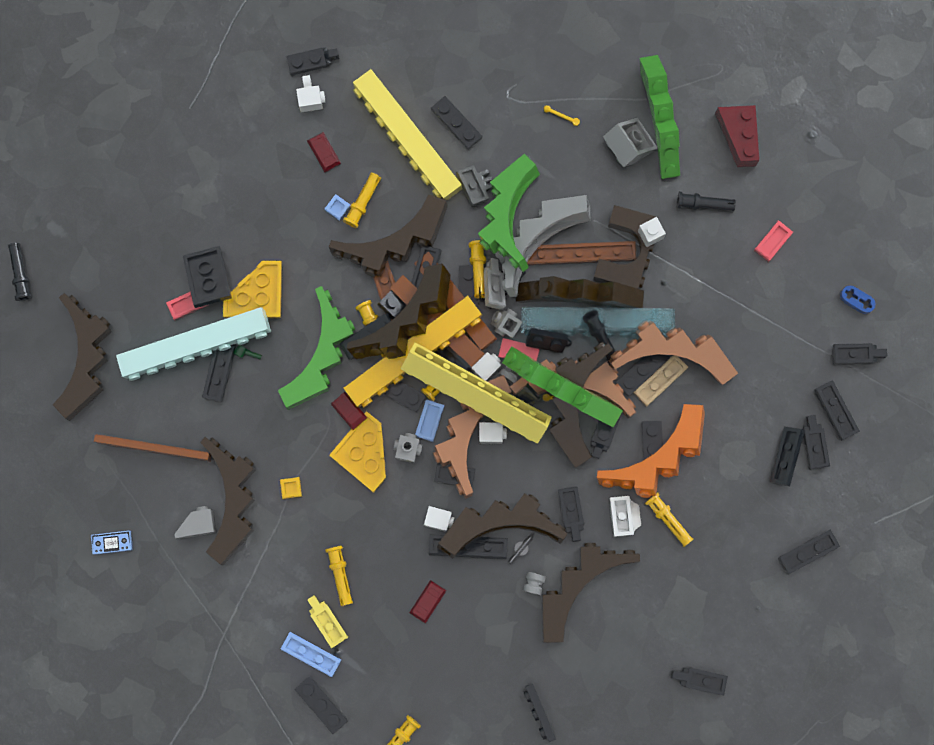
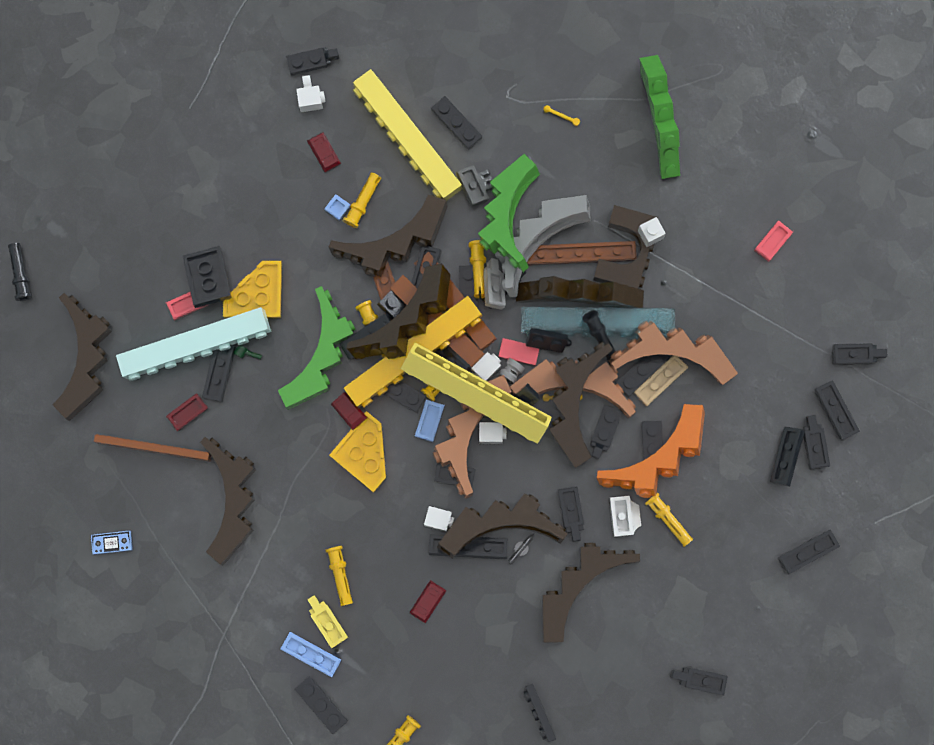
(187, 412): none -> dark red tile
(197, 524): light grey slope -> none
(291, 488): yellow tile -> none
(407, 455): light grey brick -> none
(506, 322): light grey brick -> none
(534, 583): light grey wheel -> none
(561, 387): bright green arch -> none
(629, 142): light grey slope -> none
(696, 201): black pin -> none
(740, 130): dark red wedge -> none
(854, 303): blue beam -> none

